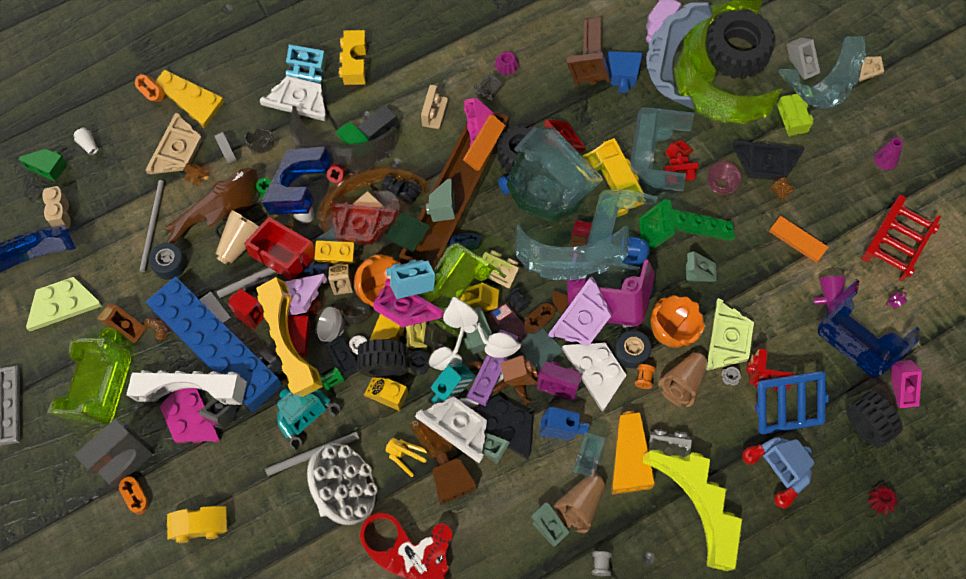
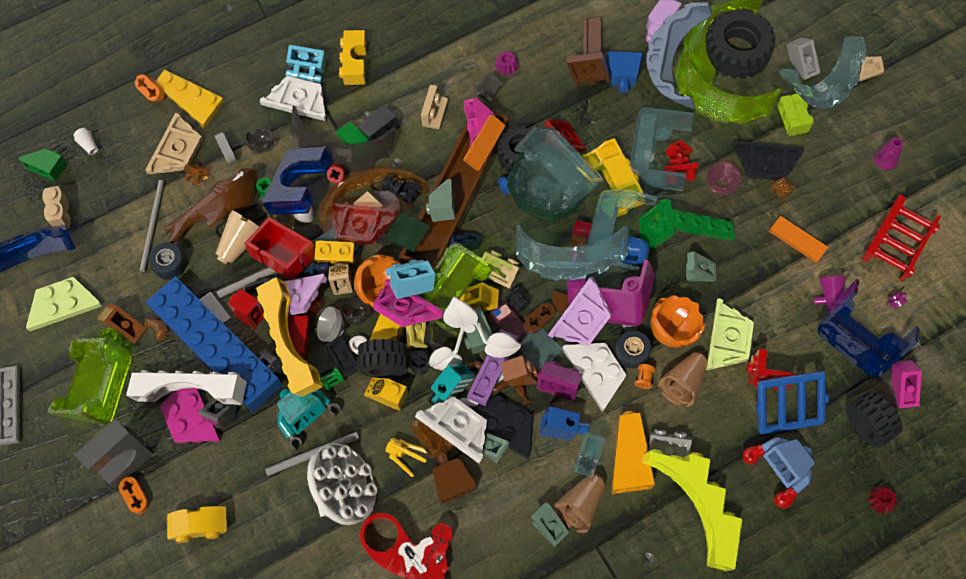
(601, 563): light grey bush -> none
(731, 371): light grey plate -> none

